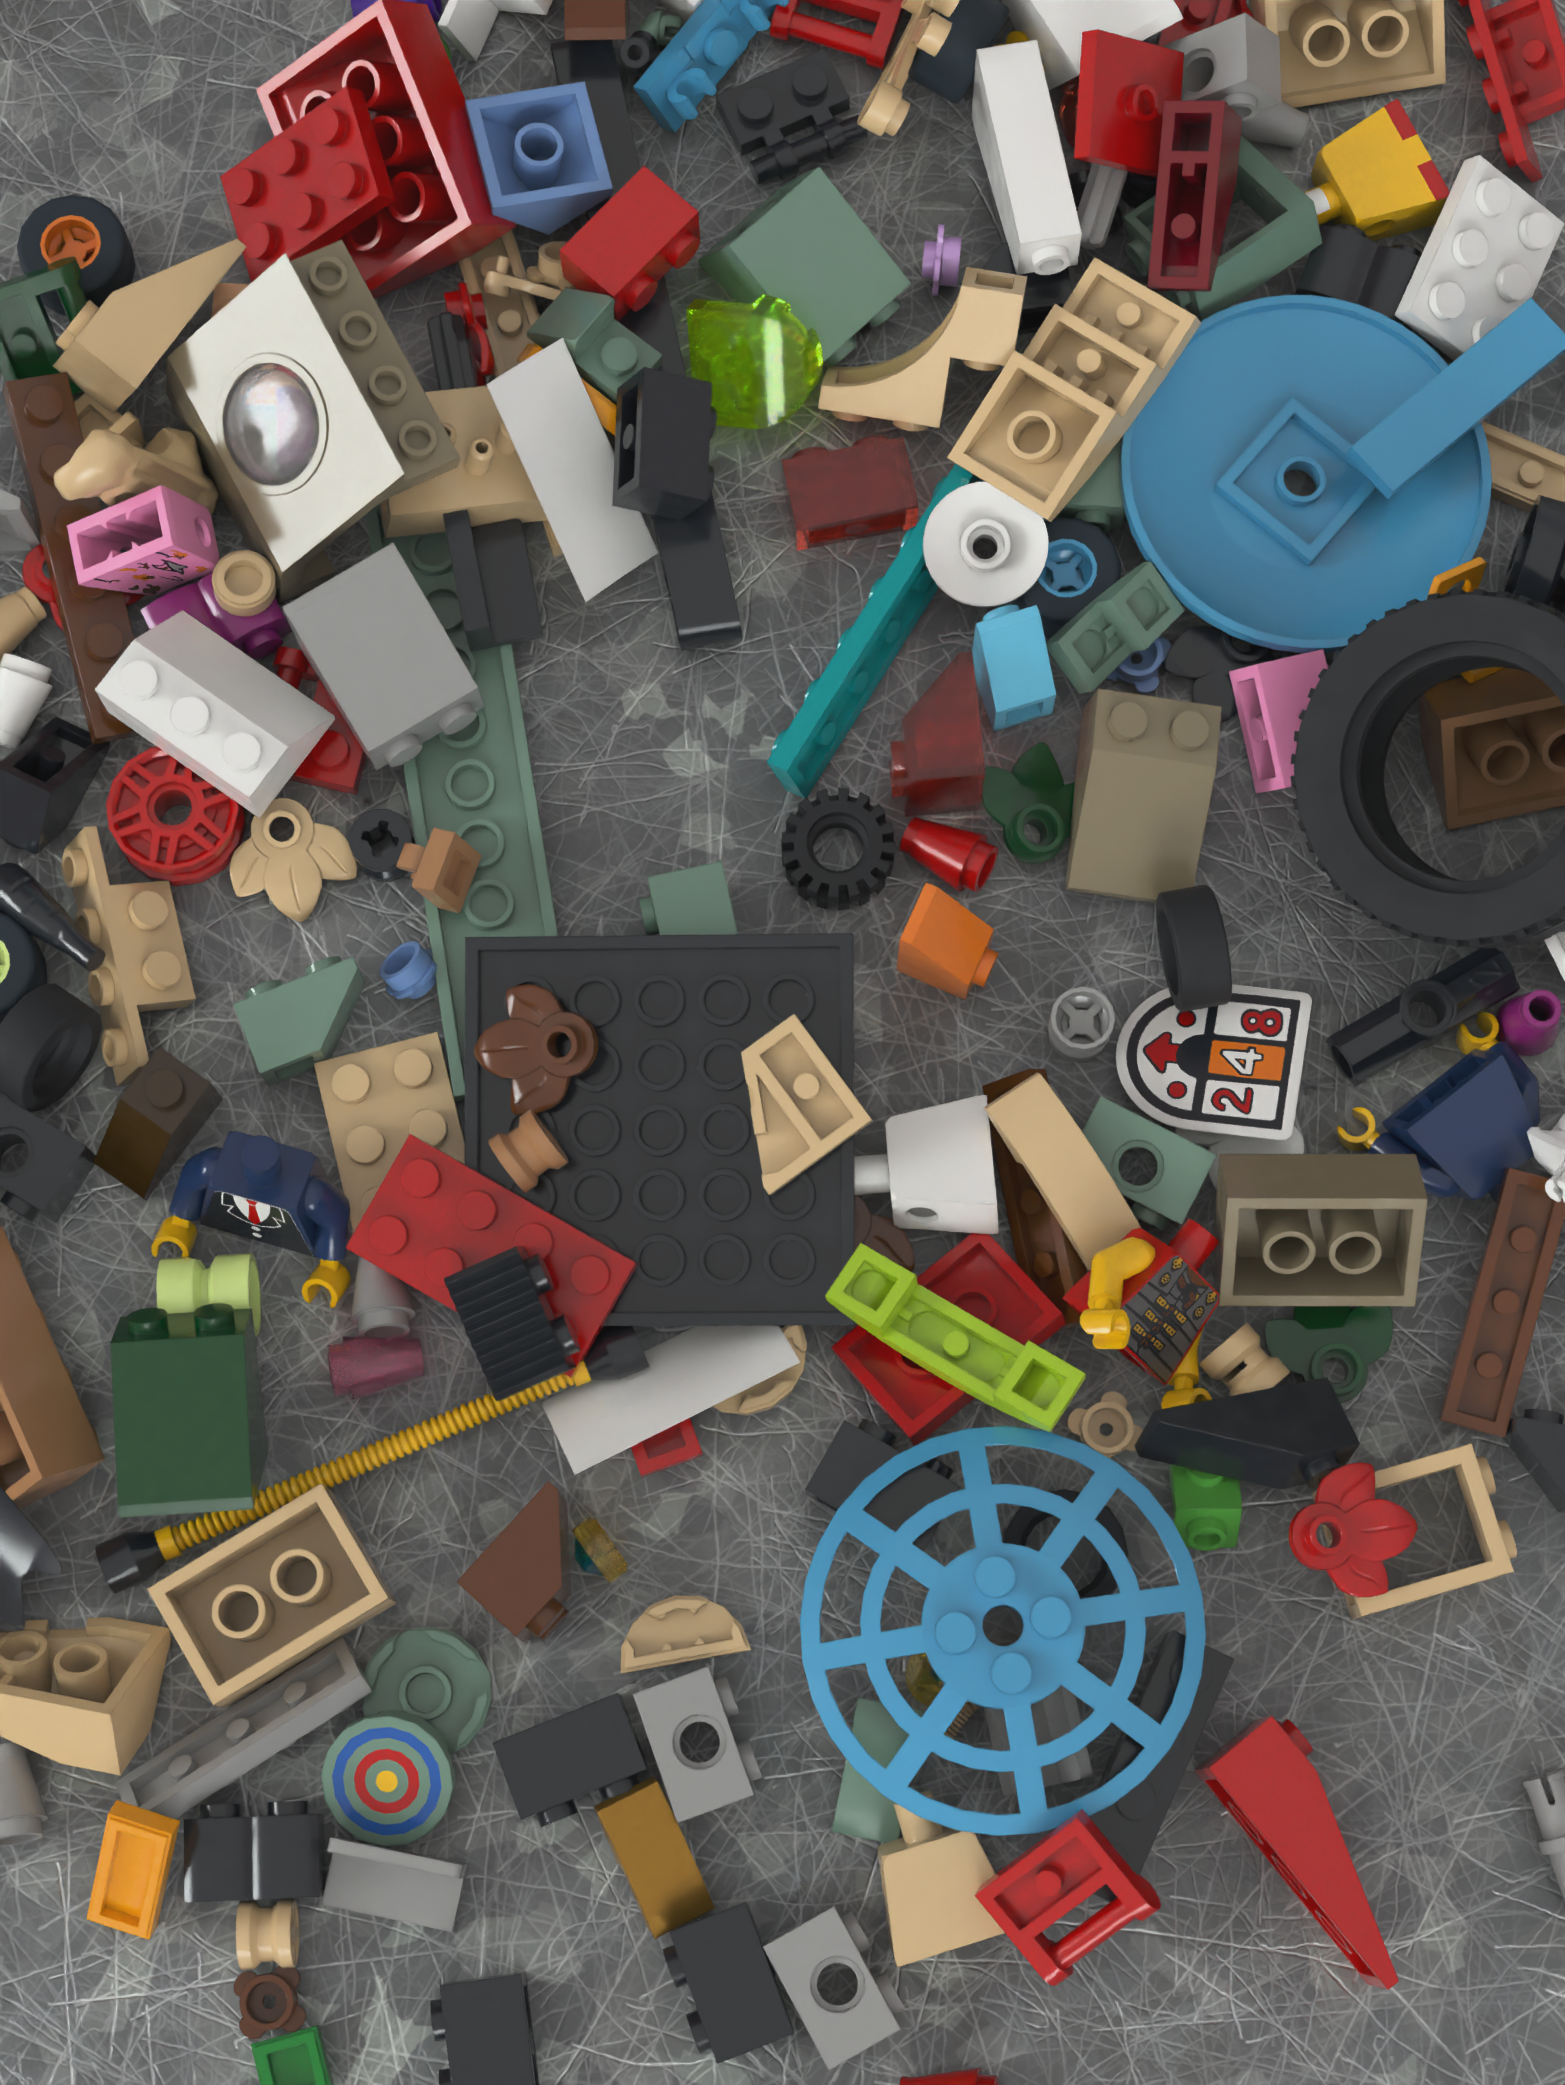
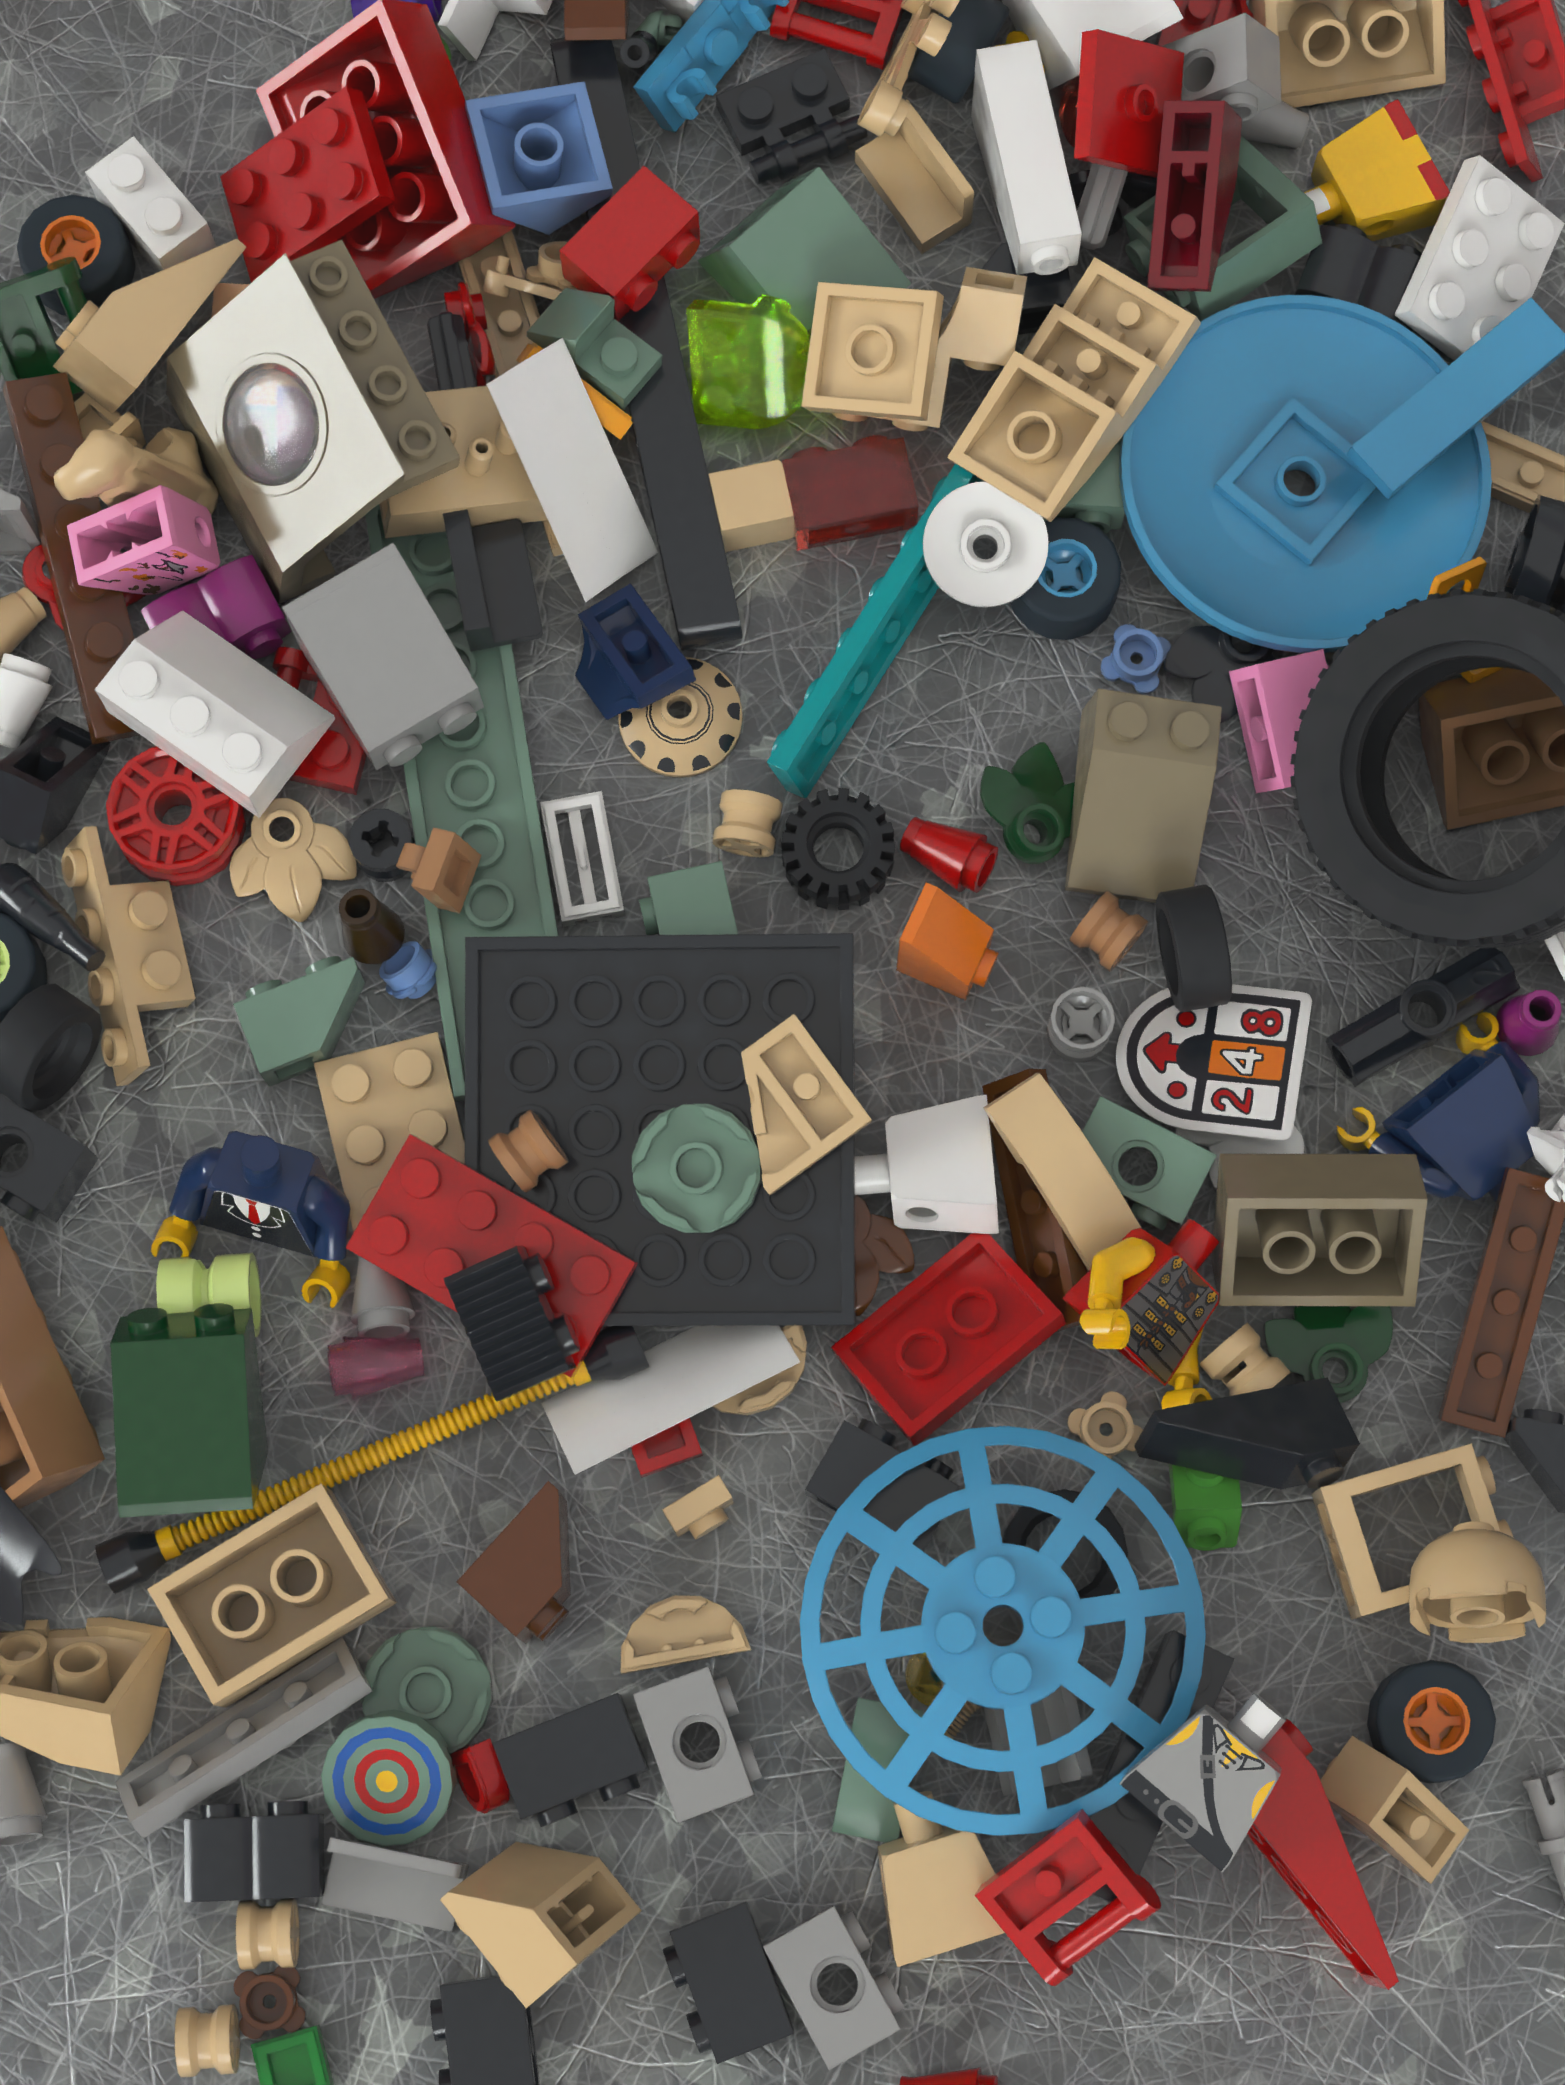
(132, 1869): light orange tile -> none
(149, 207): none -> white brick
(155, 1122): dark brown slope -> none
(207, 2040): none -> tan wheel
(244, 583): tan tile -> none
(369, 927): none -> dark brown cone
(481, 1776): none -> red tile
(528, 1052): reddish brown plate -> none
(539, 1914): none -> tan slope
(591, 908): none -> white tile
(597, 1552): clear yellow tile -> none
(628, 655): none -> dark blue slope
(654, 1857): pearl gold slope -> none
(663, 444): black brick -> none
(691, 743): none -> tan dish
(696, 1168): none -> sand green tile
(700, 1509): none -> tan plate
(747, 823): none -> tan wheel
(752, 505): none -> tan panel
(872, 351): none -> tan plate
(918, 182): none -> tan panel
(940, 747): clear red slope -> none
(941, 260): lavender plate -> none
(952, 1342): lime slope -> none
(1013, 666): medium azure slope -> none
(1108, 931): none -> medium nougat wheel
(1114, 626): sand green slope -> none
(1211, 1777): none -> torso
(1361, 1531): red plate -> none
(1392, 1808): none -> tan slope
(1456, 1719): none -> black wheel
(1476, 1586): none -> tan cylinder

